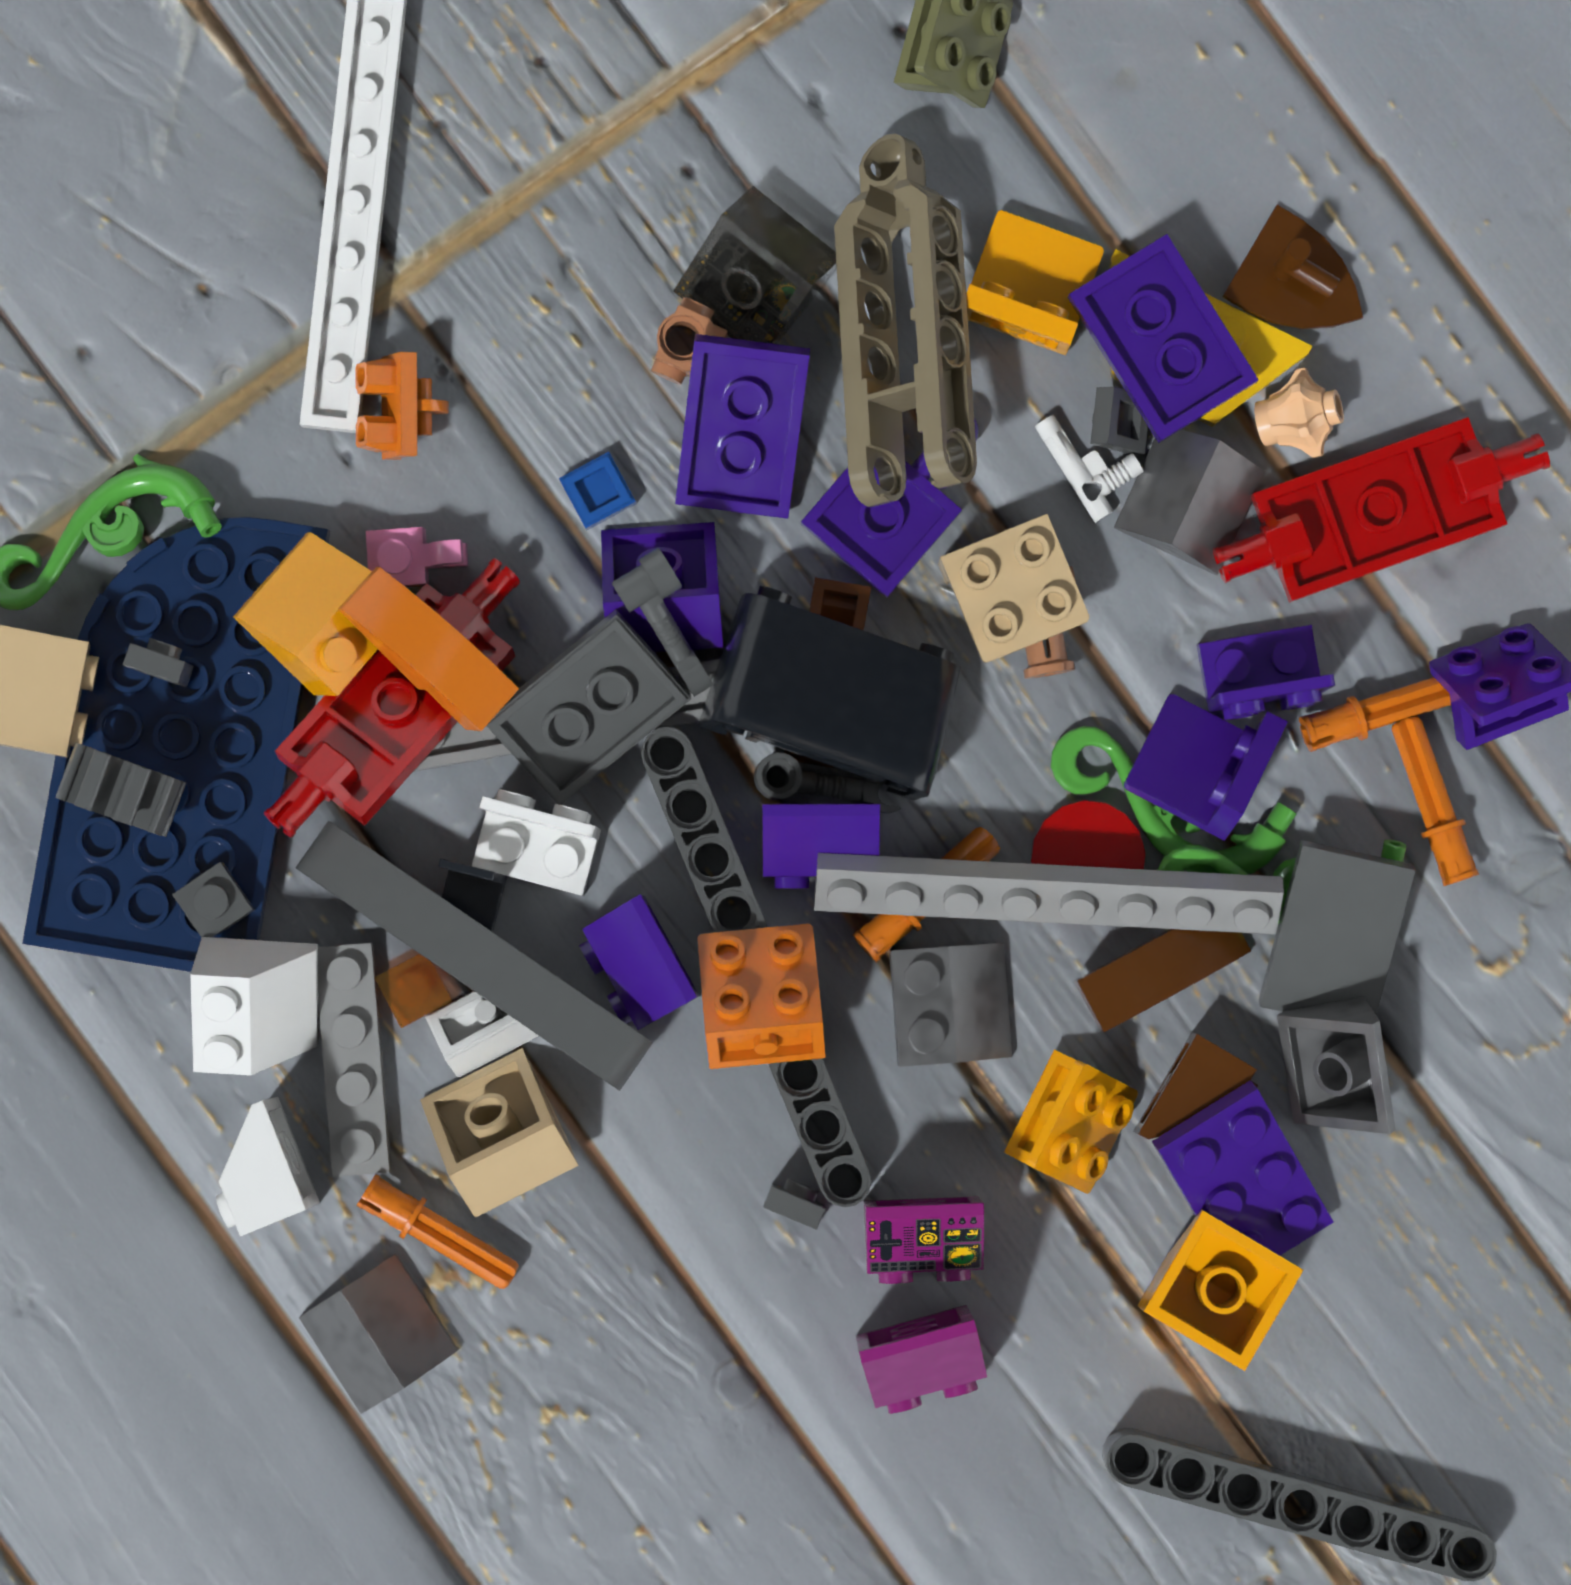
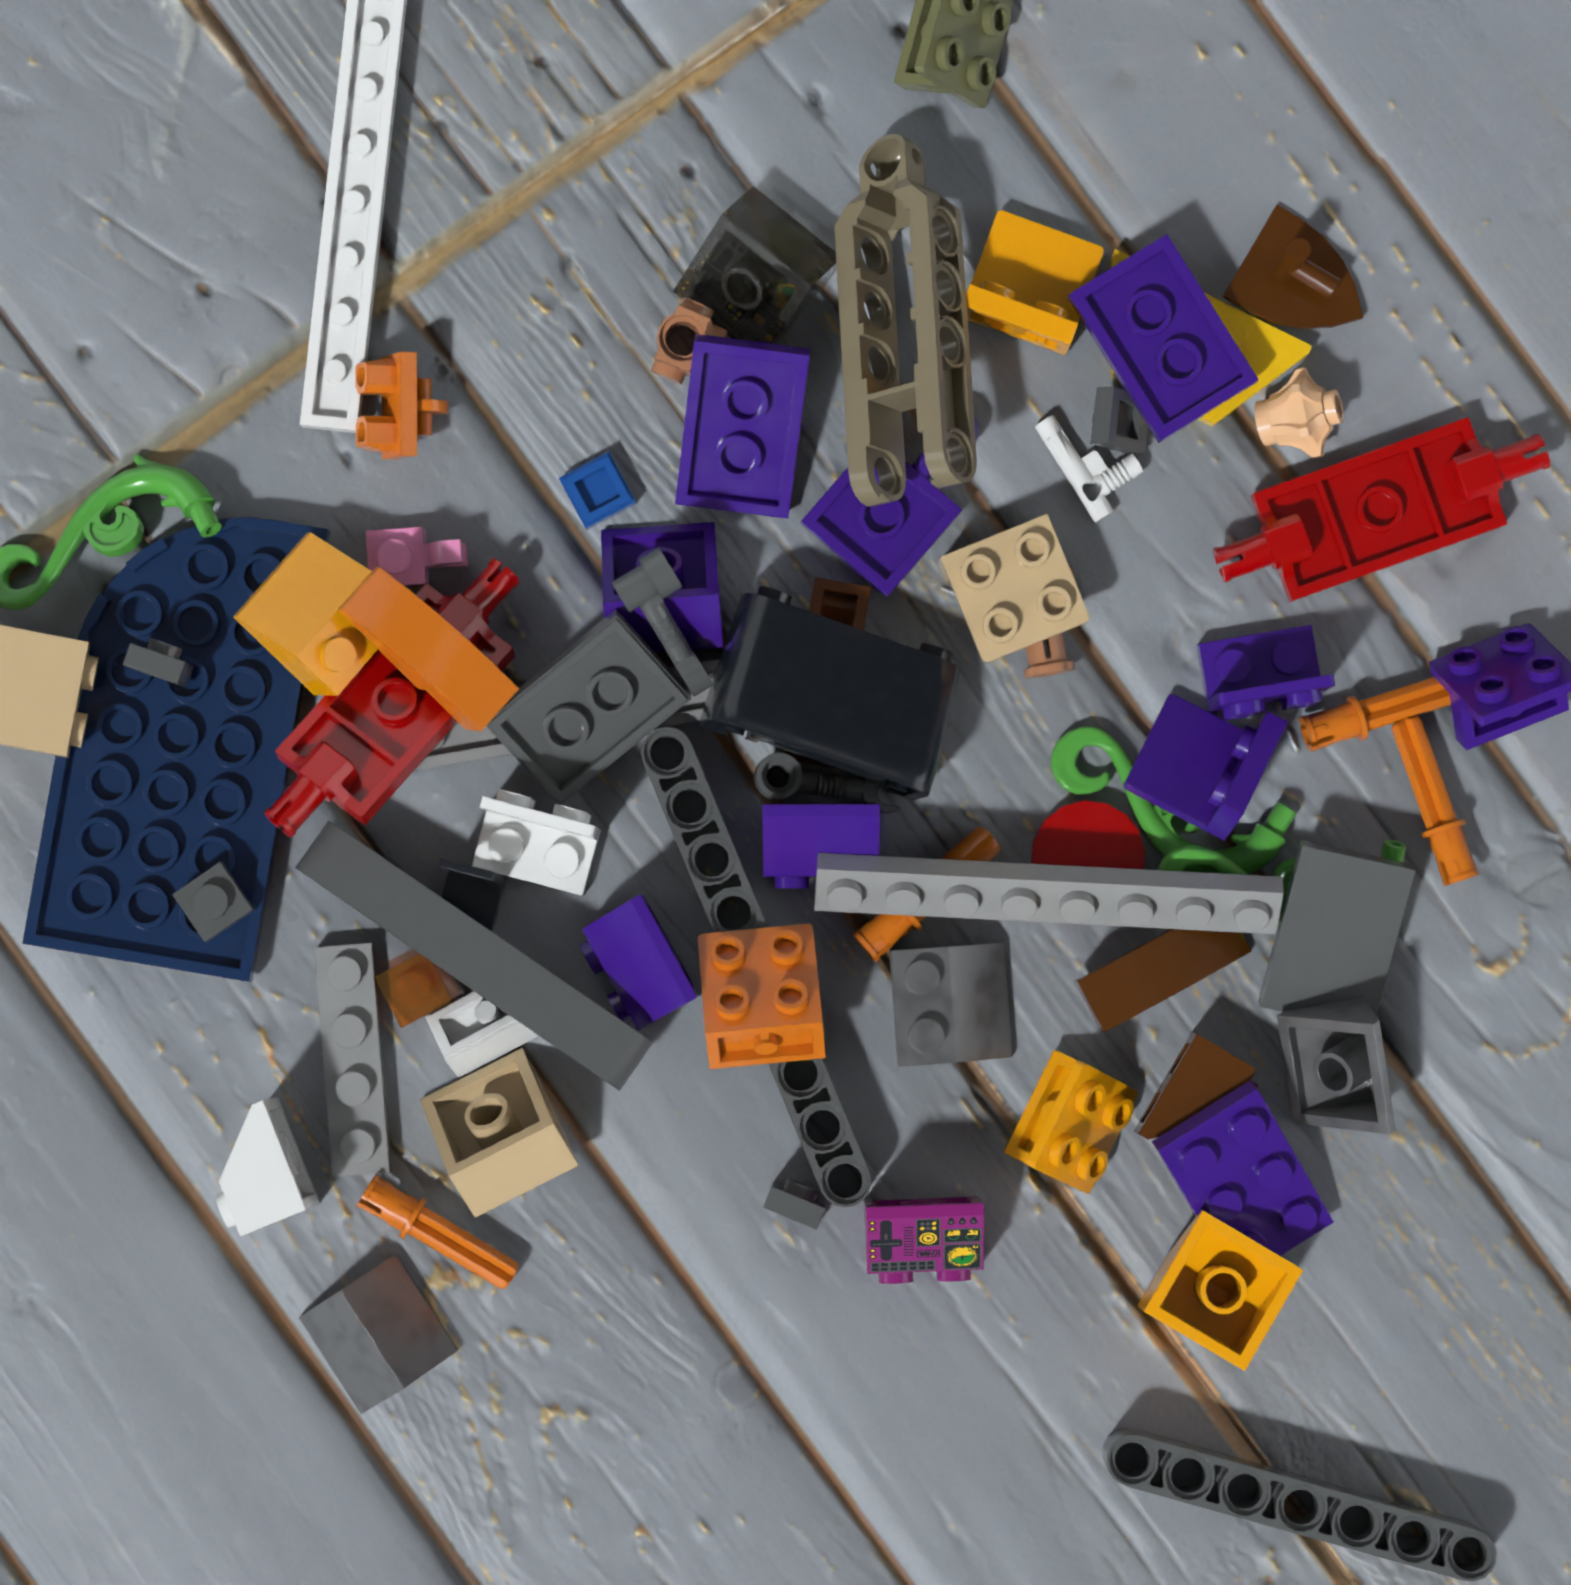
(120, 790): dark grey gear -> none
(252, 1004): white slope -> none
(922, 1358): magenta slope -> none
(1190, 497): flat silver slope -> none

